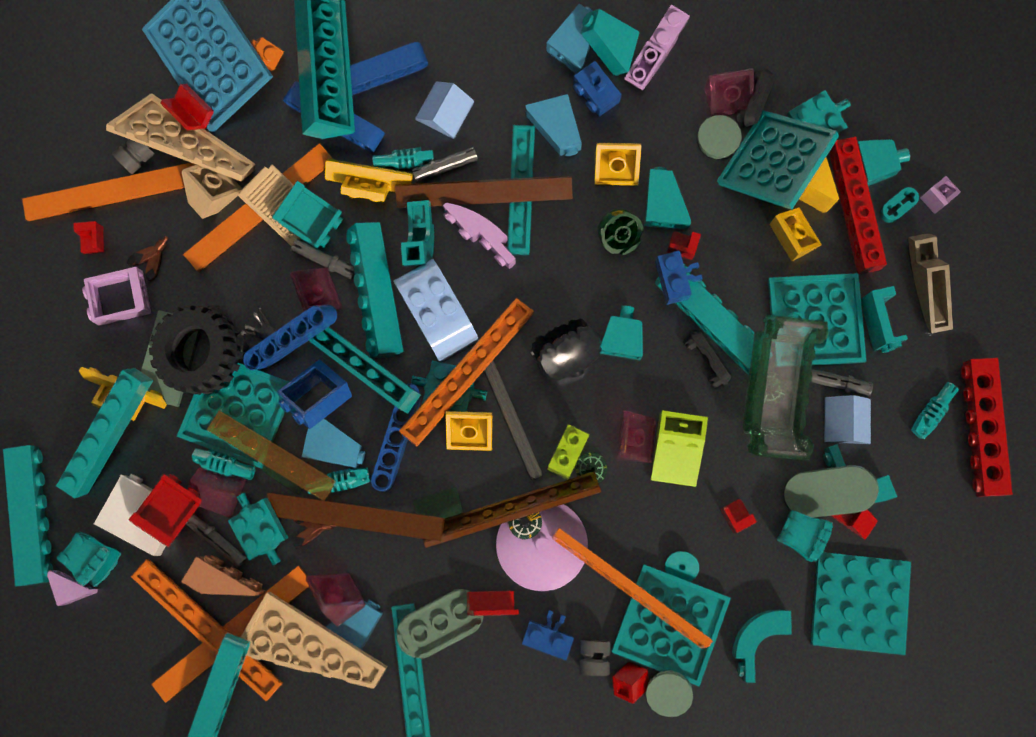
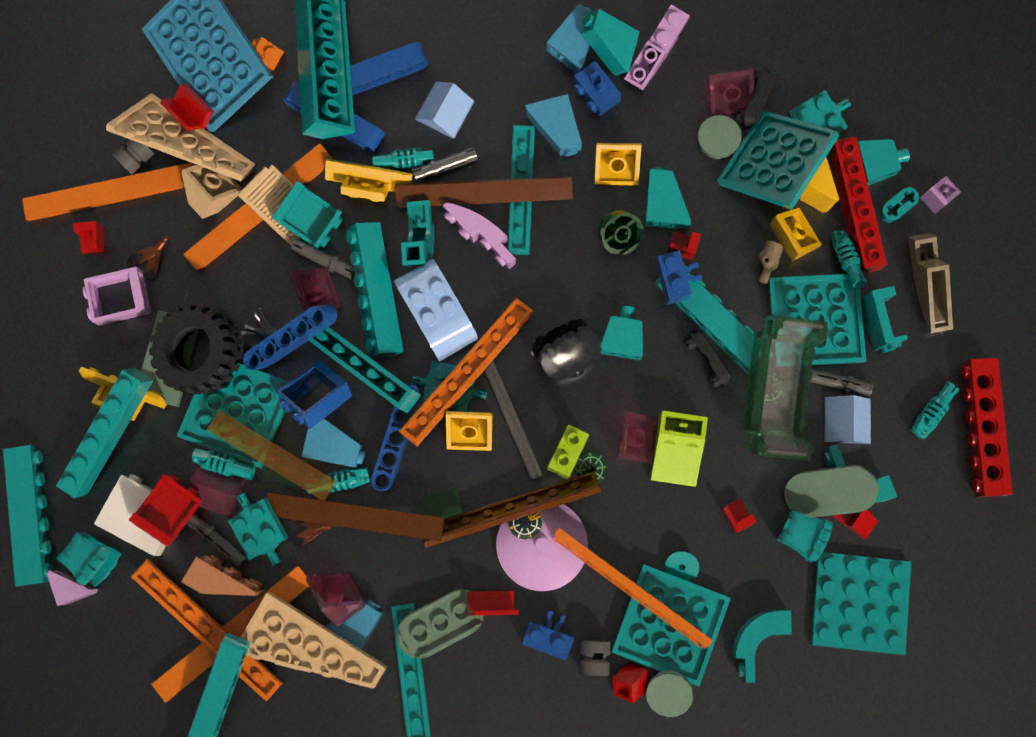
(769, 259): none -> dark tan piece
(848, 257): none -> teal hinge

